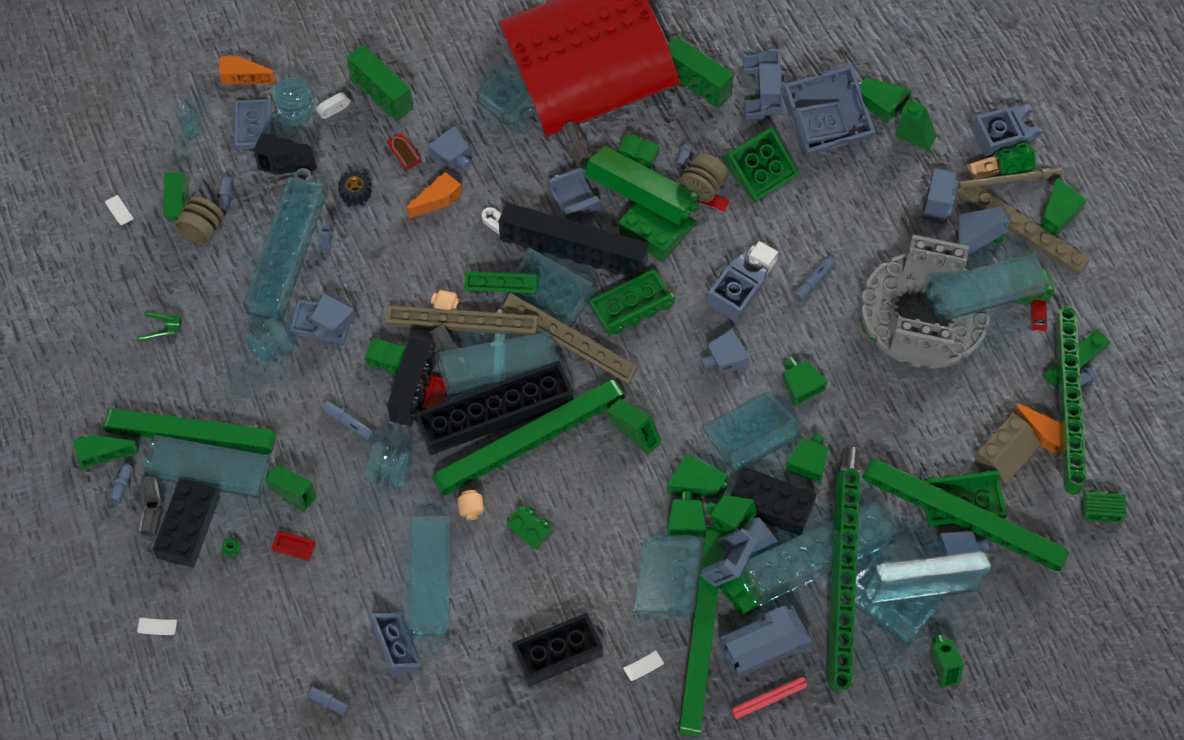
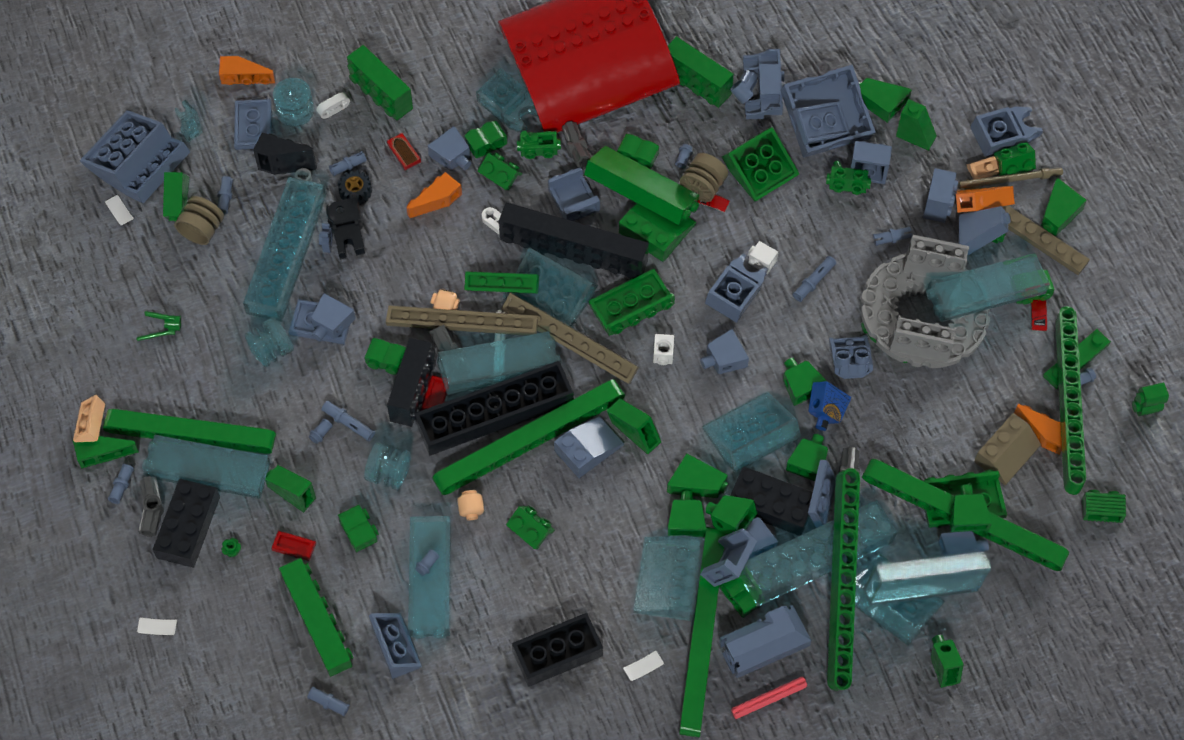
(89, 420): none -> light nougat slope
(135, 155): none -> sand blue slope
(315, 617): none -> green brick
(319, 432): none -> sand blue pin
(347, 163): none -> sand blue pin
(349, 232): none -> black piece
(357, 527): none -> green brick
(427, 562): none -> sand blue pin
(485, 139): none -> green brick
(499, 171): none -> green bracket
(538, 144): none -> green brick
(587, 445): none -> sand blue slope
(663, 342): none -> white brick
(744, 87): none -> sand blue piece
(822, 494): none -> sand blue tile
(827, 404): none -> blue torso
(848, 179): none -> green brick
(851, 357): none -> sand blue slope
(872, 158): none -> sand blue brick
(892, 236): none -> sand blue pin
(969, 512): none -> green torso
(984, 198): none -> orange slope
(1150, 399): none -> green brick

